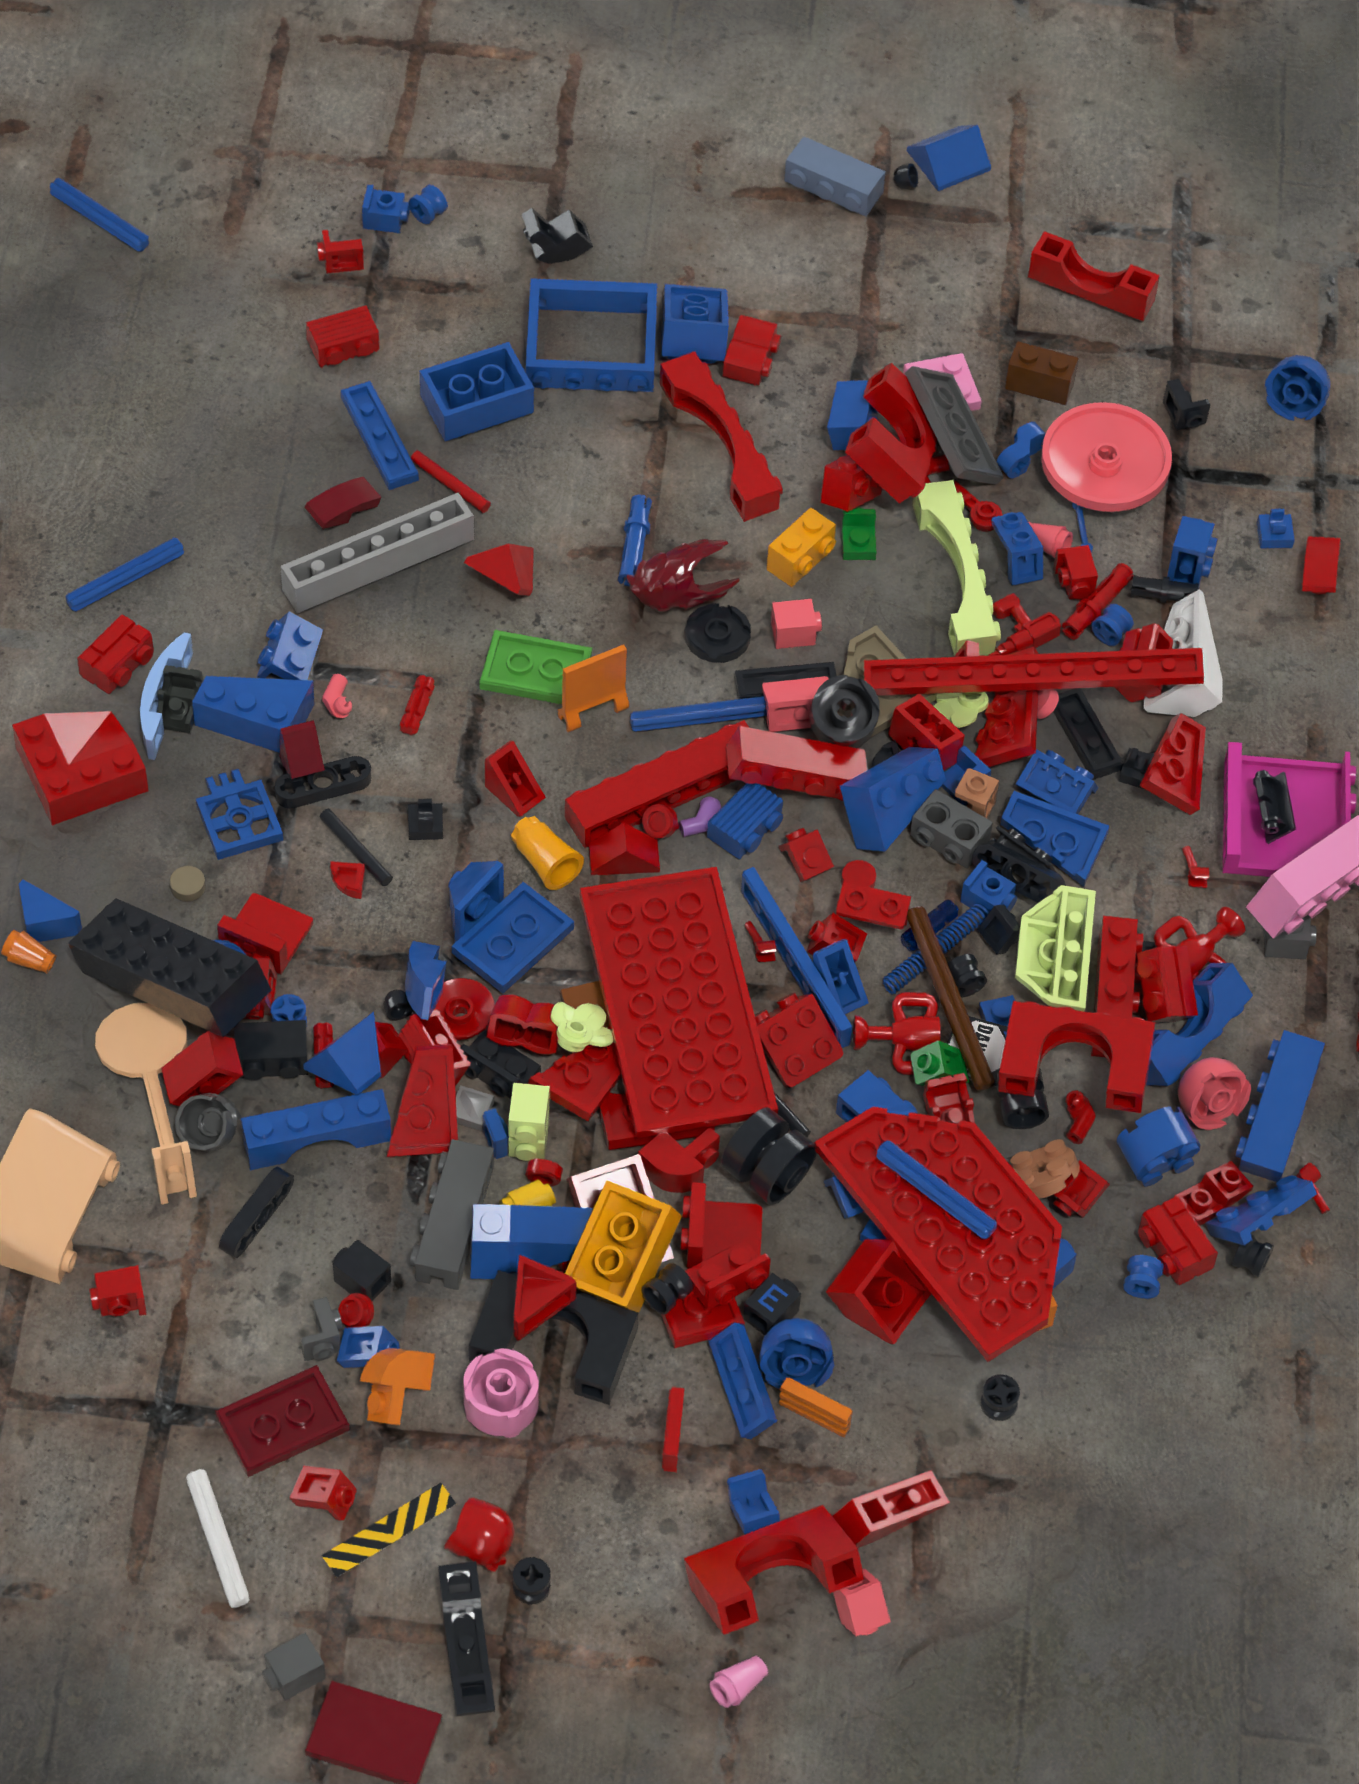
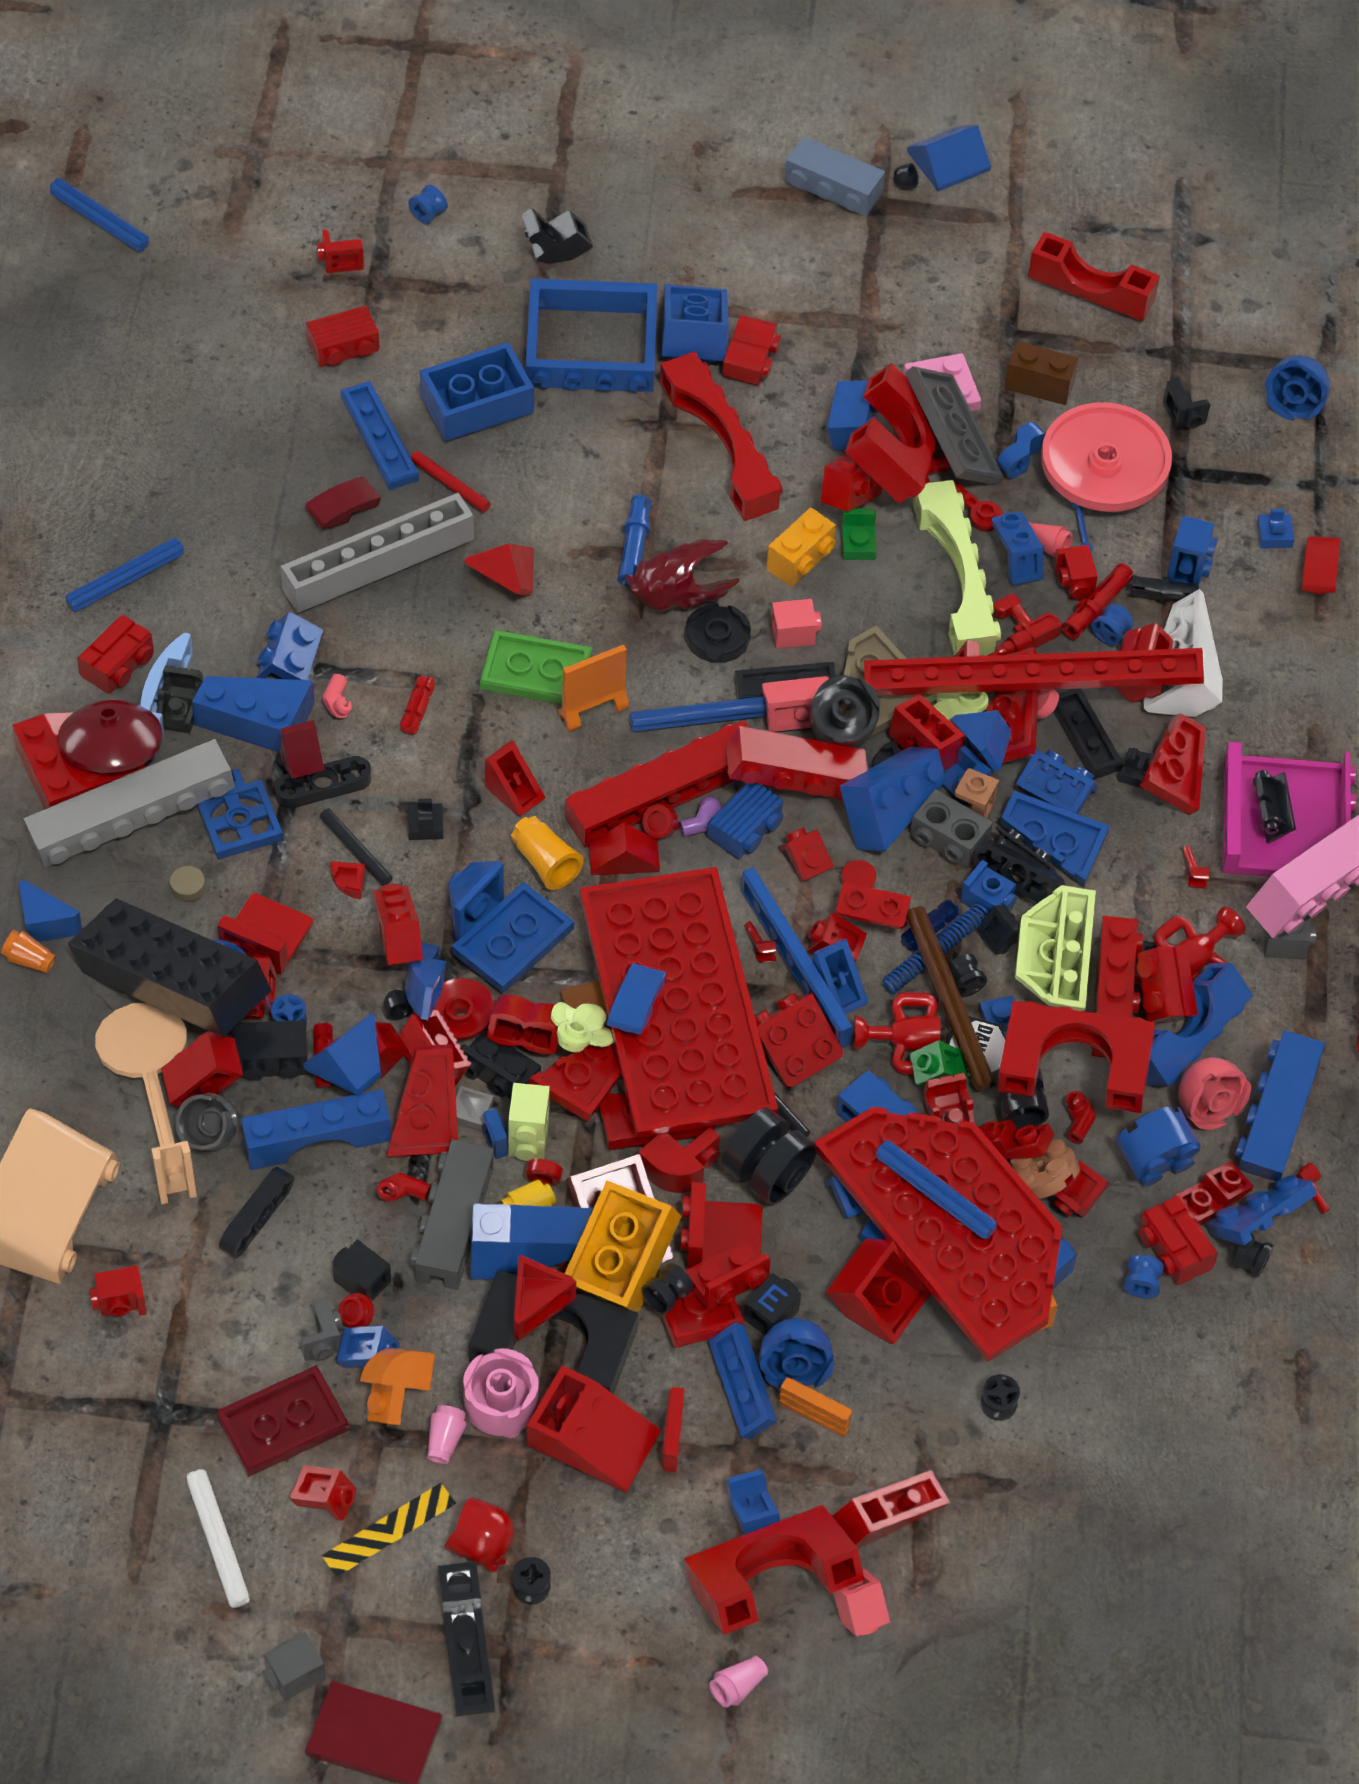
(110, 736): none -> dark red dish
(129, 803): none -> light grey brick
(384, 210): blue brick -> none
(398, 924): none -> red arch
(401, 1186): none -> red arm
(445, 1432): none -> bright pink cone
(591, 1430): none -> red slope
(636, 999): none -> blue slope
(986, 735): none -> blue slope
(1020, 1143): none -> red slope

